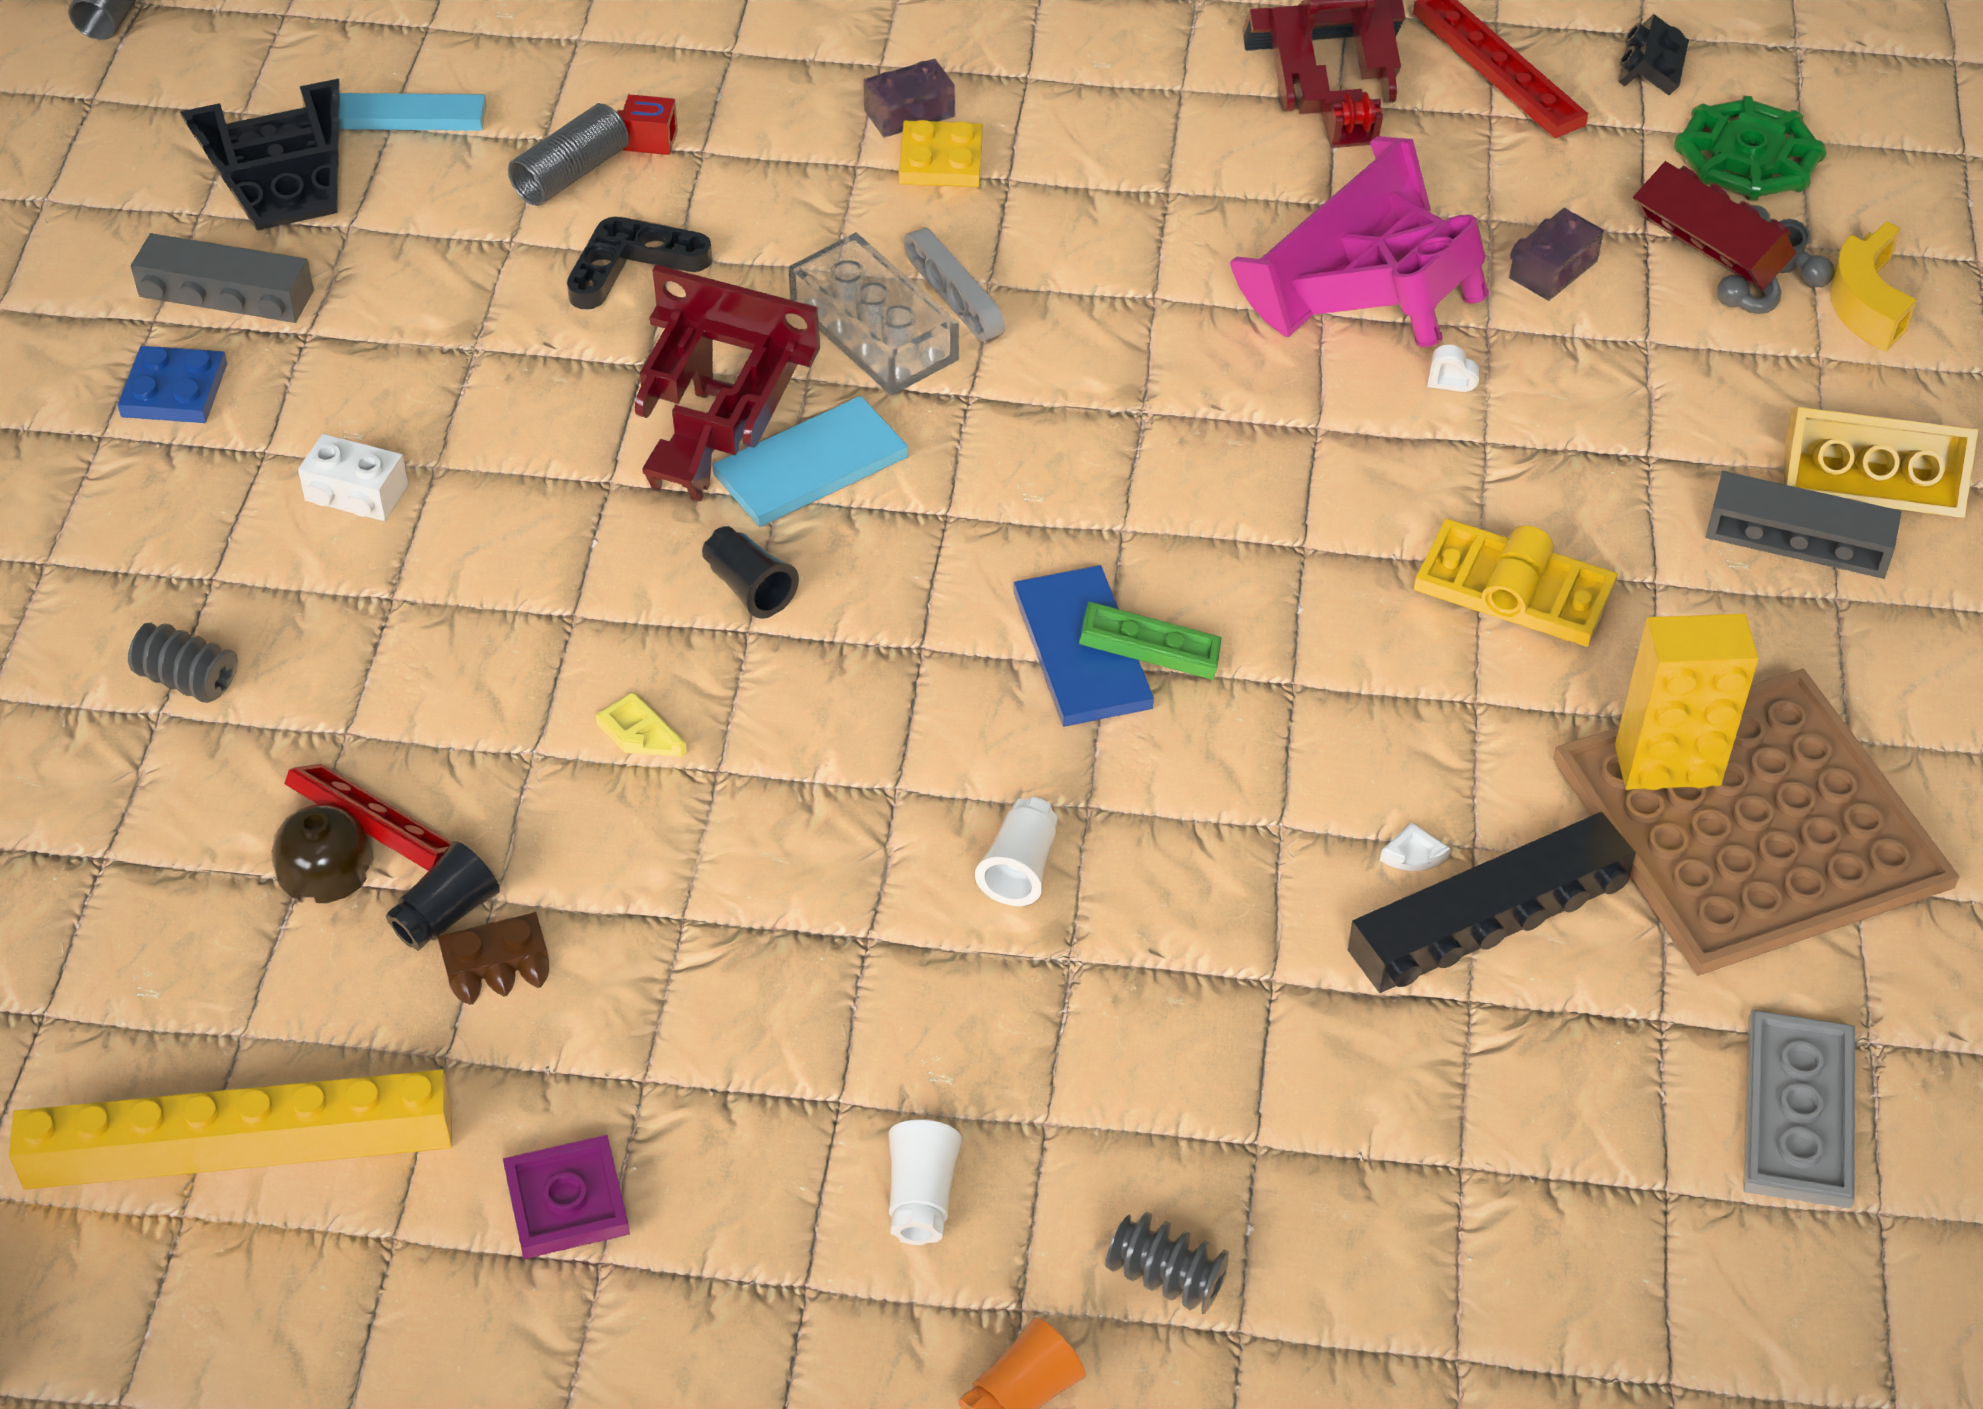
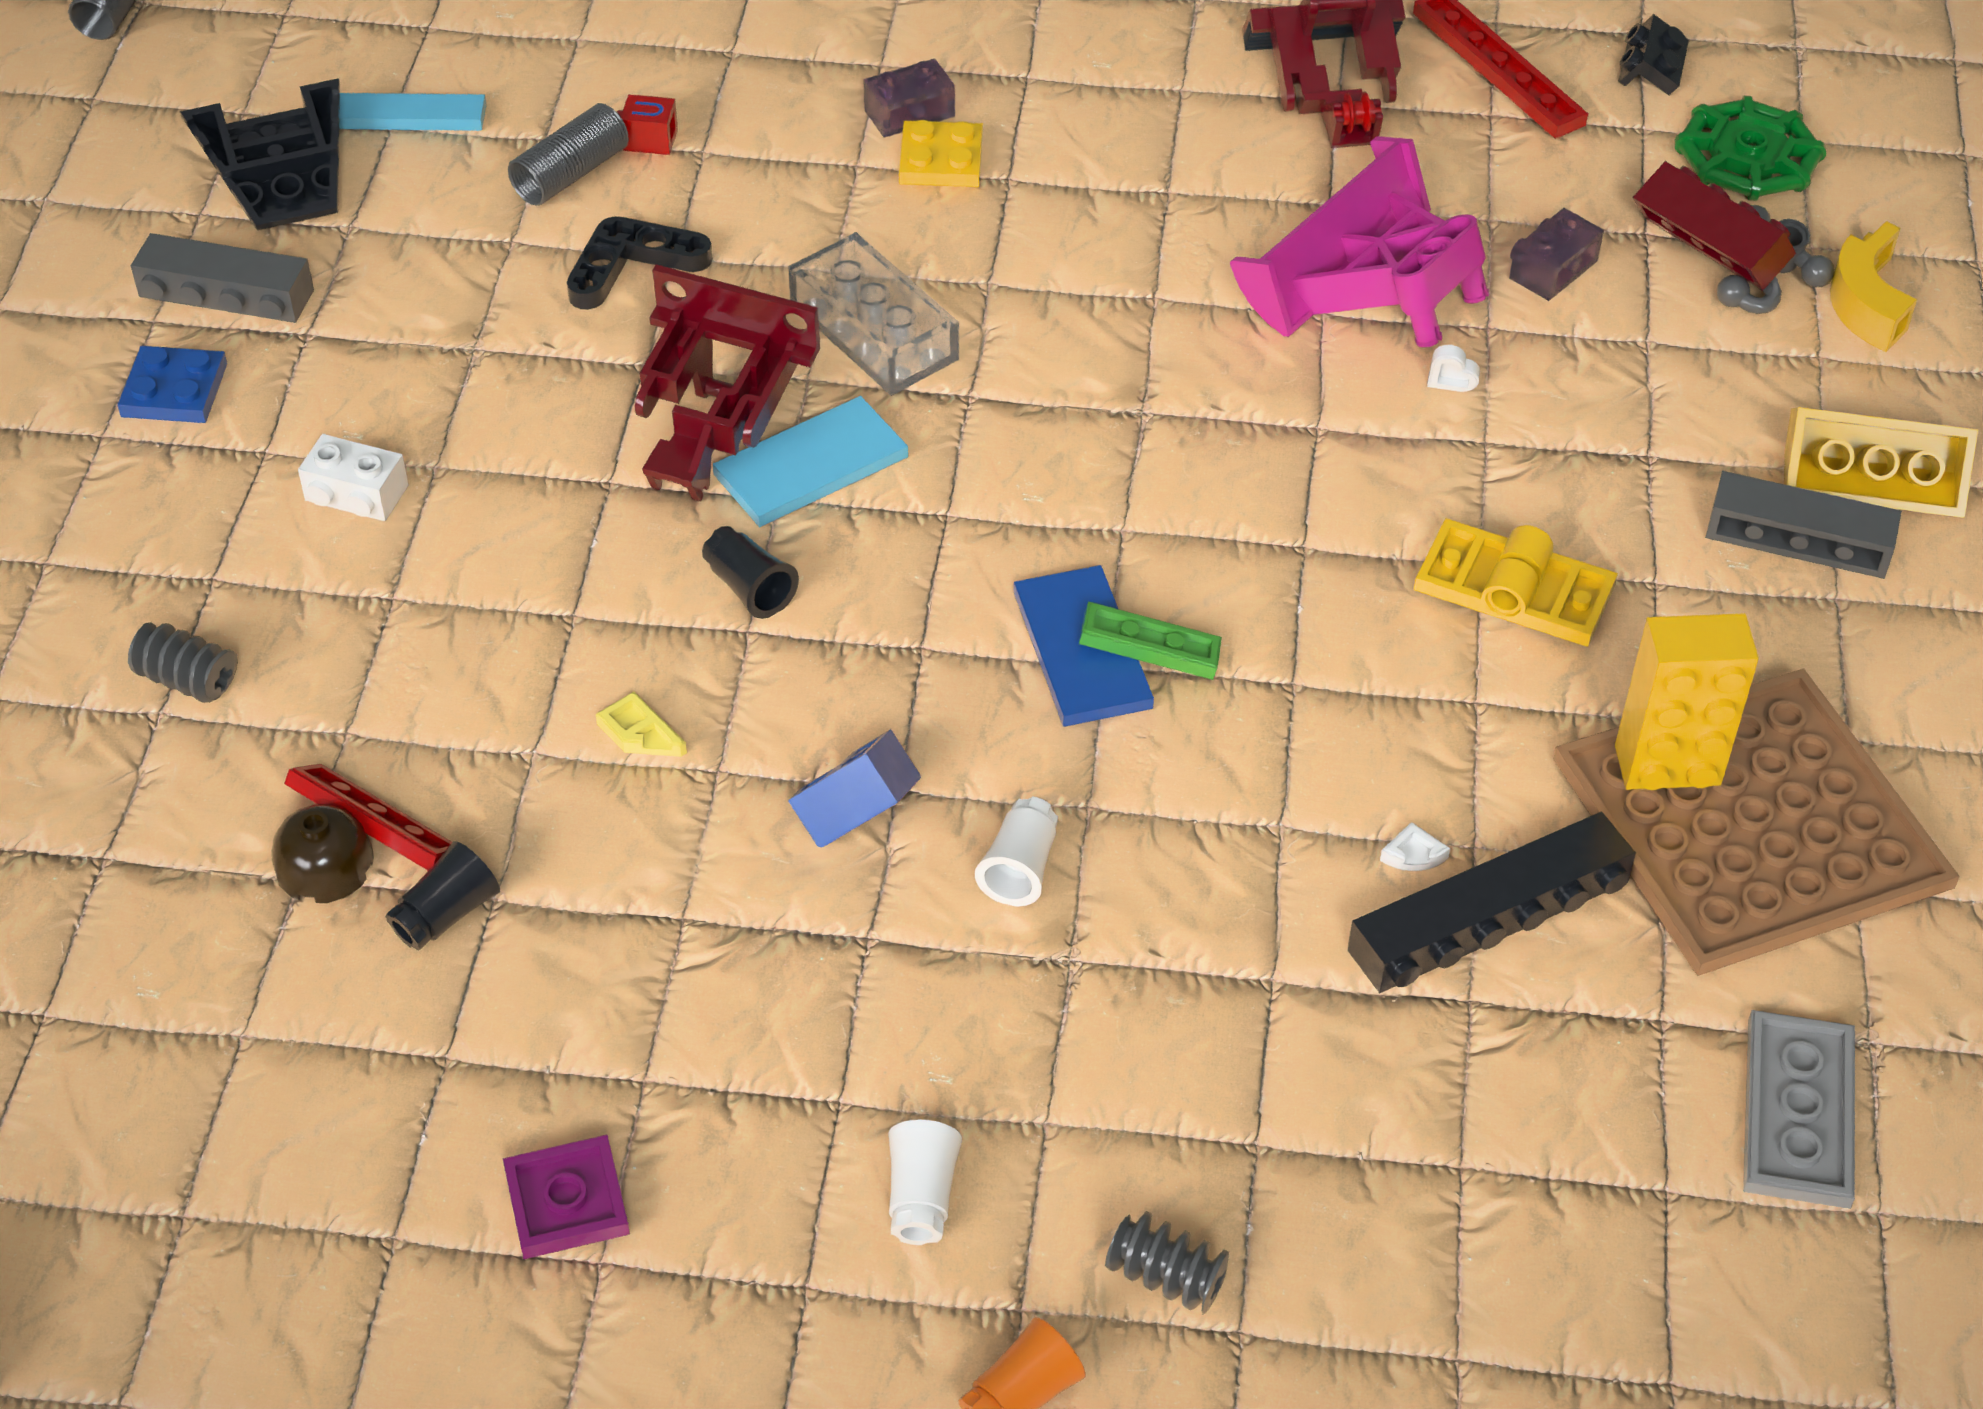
(230, 1129): yellow brick -> none
(494, 955): reddish brown plate -> none
(856, 789): none -> panel
(954, 284): light grey beam -> none

